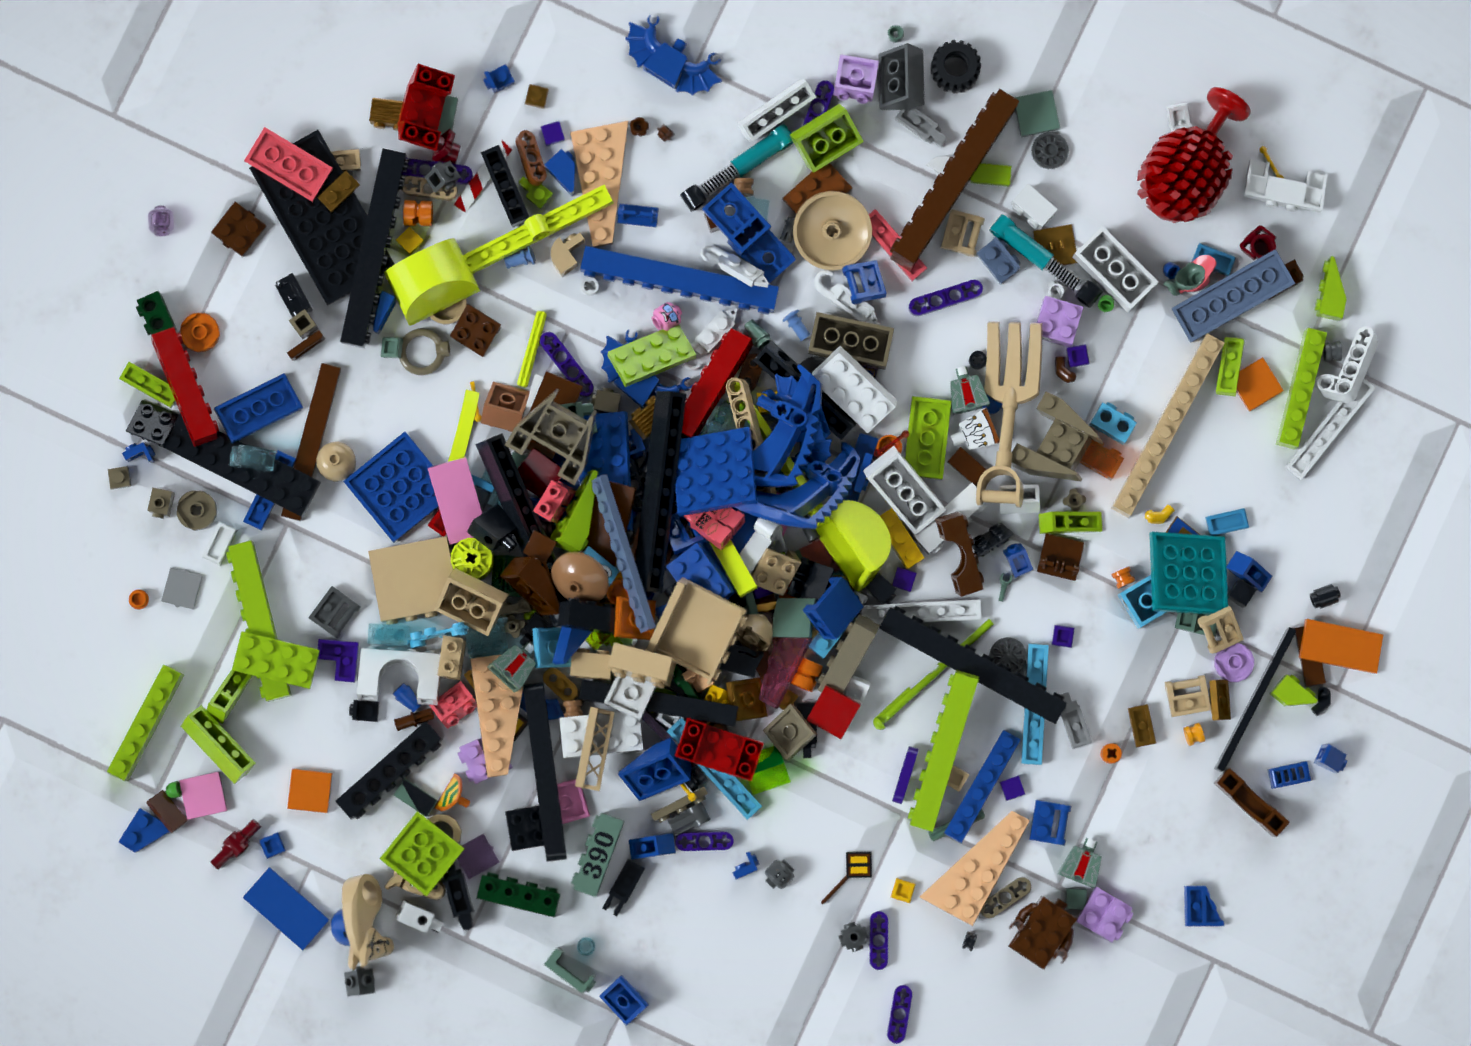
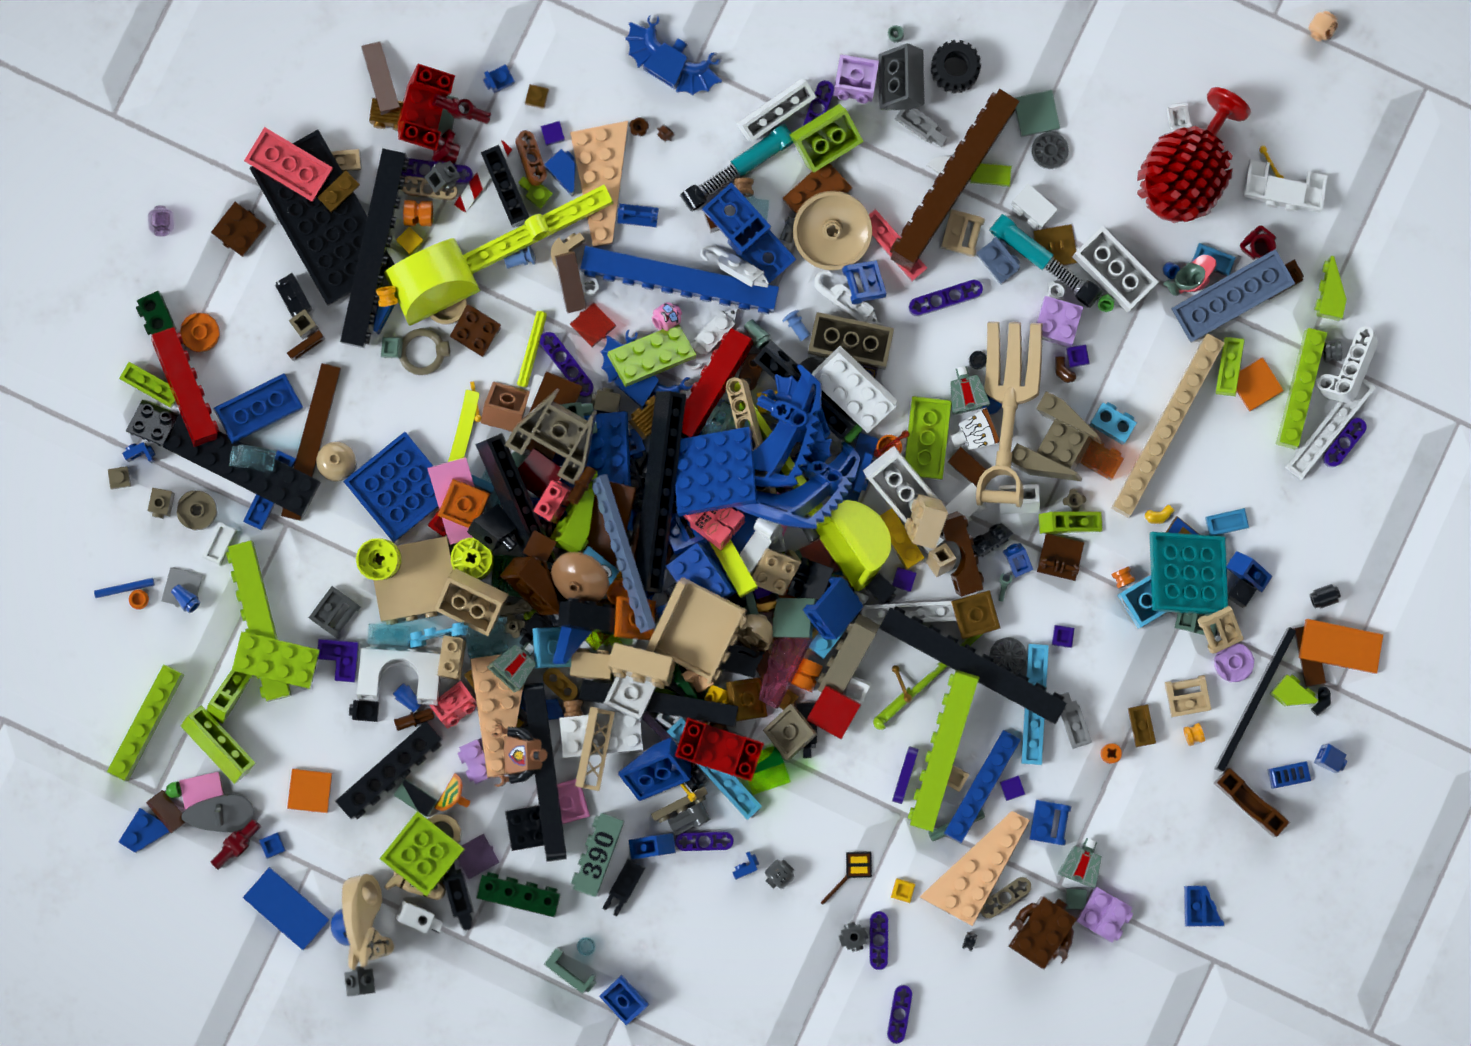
(124, 588): none -> blue bar
(186, 599): none -> blue cone
(220, 813): none -> dark grey shield
(369, 552): none -> neon yellow wheel
(380, 78): none -> reddish brown tile
(386, 296): none -> light orange wheel
(463, 503): none -> orange tile
(470, 110): none -> dark red pin
(522, 754): none -> nougat torso
(570, 282): none -> reddish brown tile
(581, 485): none -> reddish brown axle
(592, 325): none -> clear red piece
(849, 438): none -> bright green tile
(907, 697): none -> pearl gold hinge
(926, 521): none -> tan brick
(941, 560): none -> tan brick
(975, 614): none -> pearl gold tile
(1220, 700): pearl gold plate -> none
(1323, 26): none -> light nougat head
(1349, 428): none -> dark purple beam

